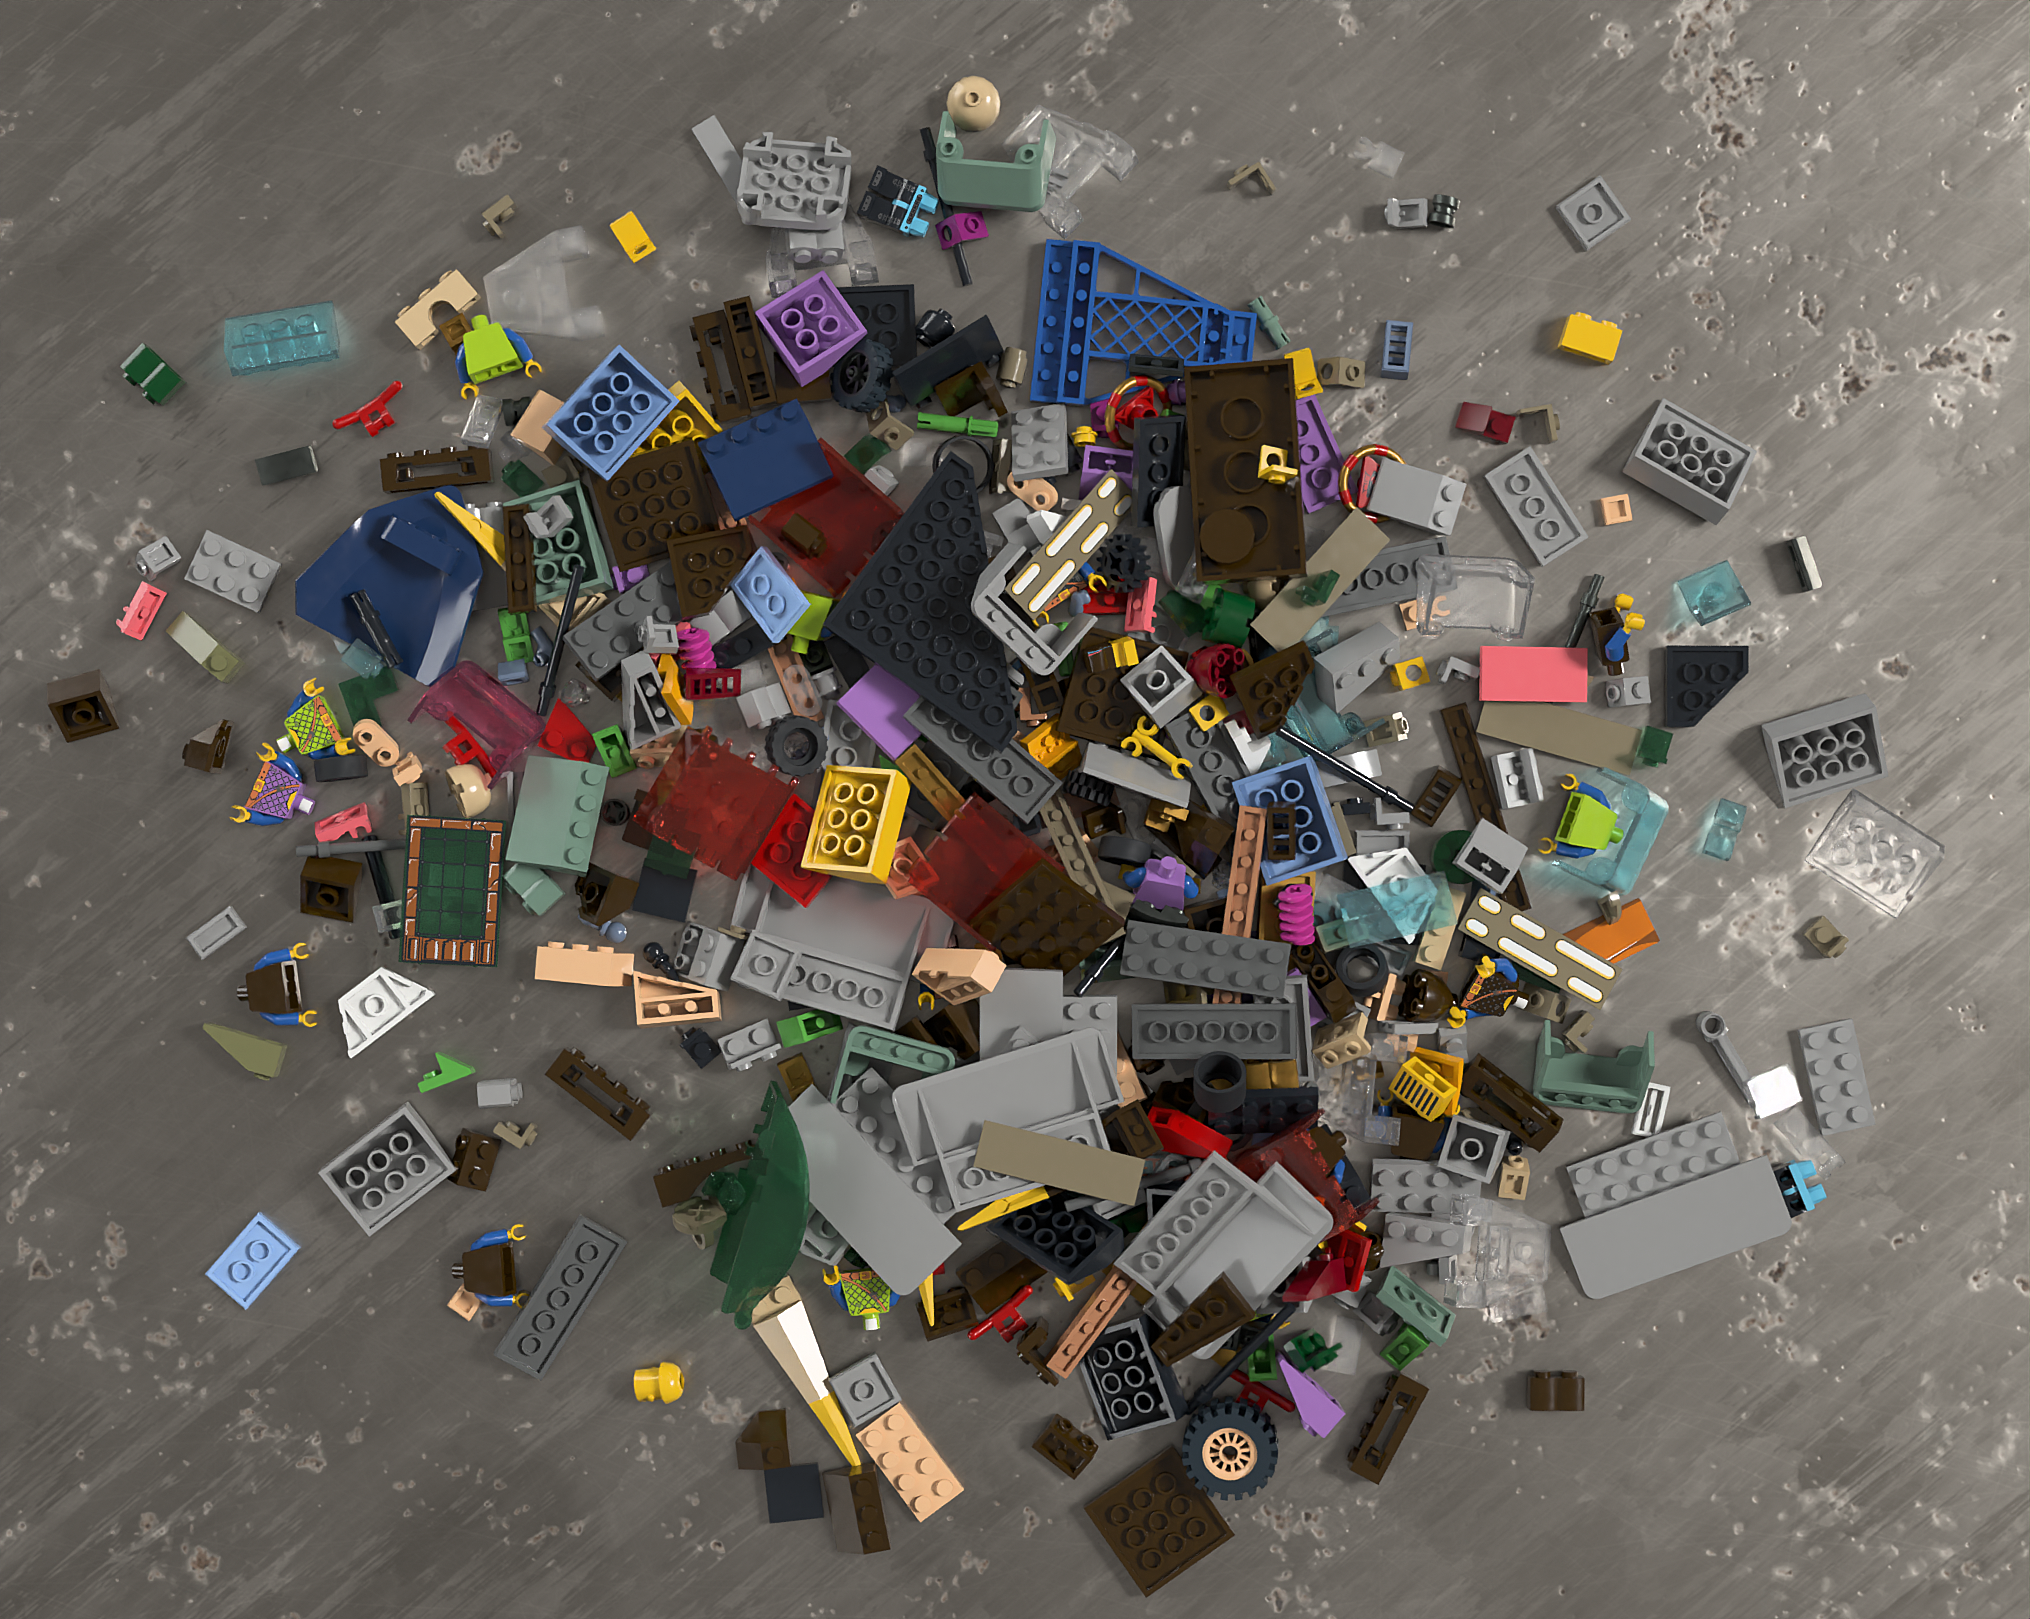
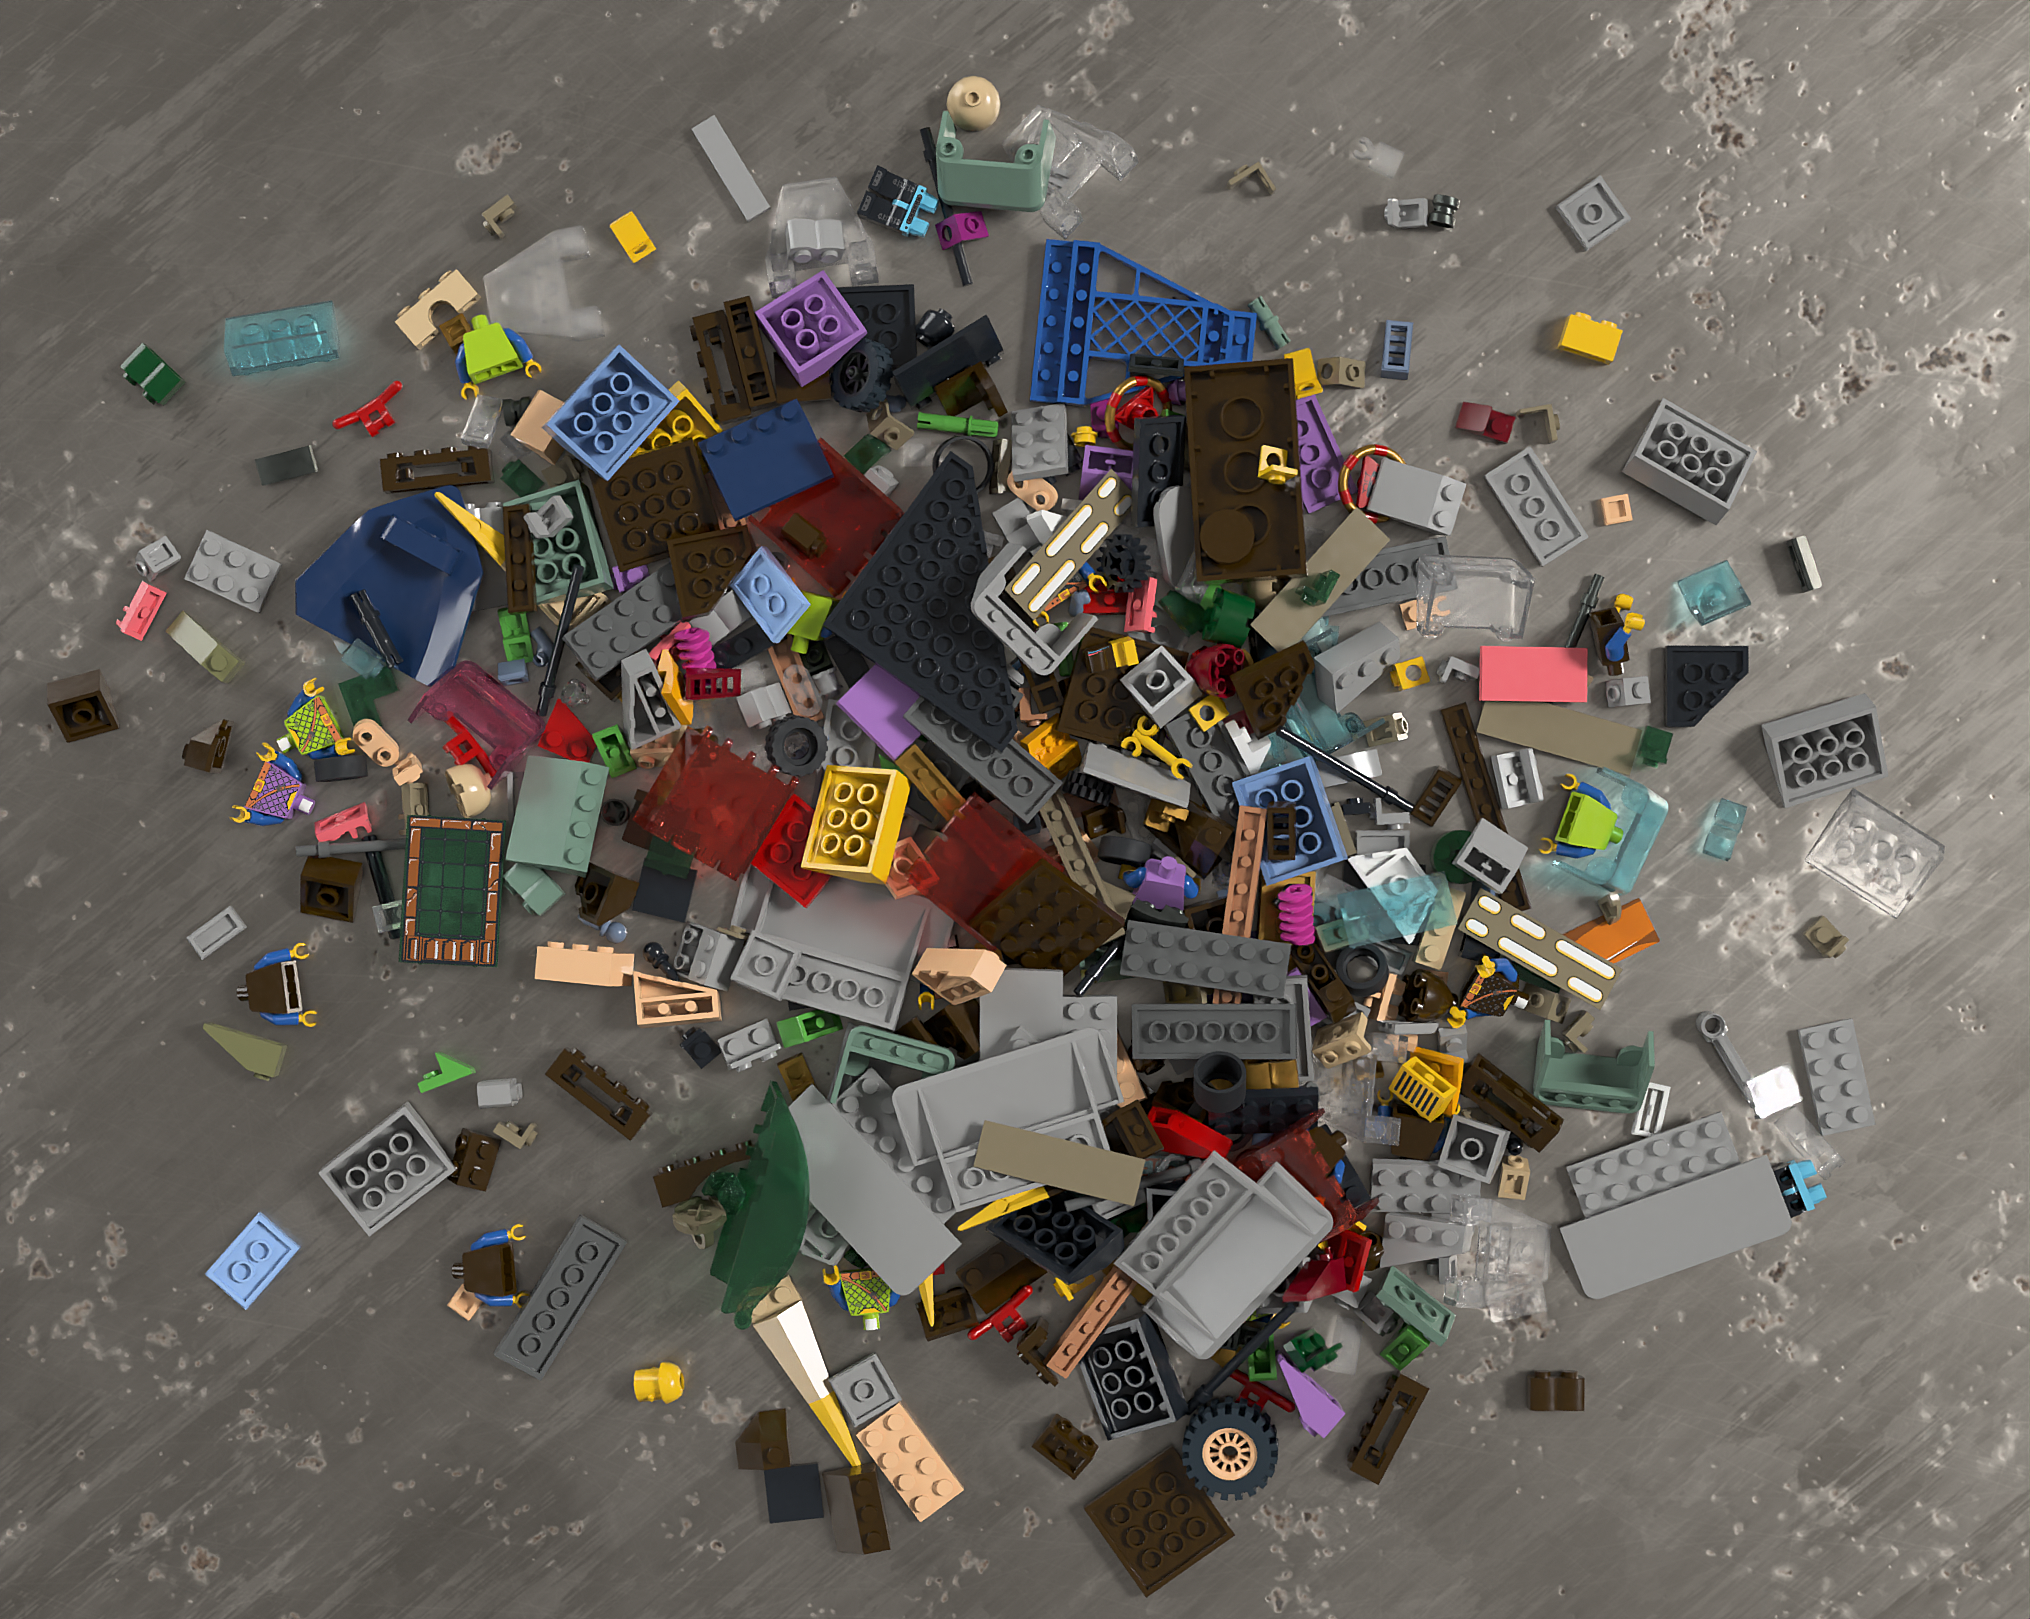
(378, 1006): white wing -> none
(658, 637): light grey bracket -> none
(794, 183): light grey plate -> none
(1012, 367): dark tan brick -> none
(1206, 1319): dark brown wing -> none

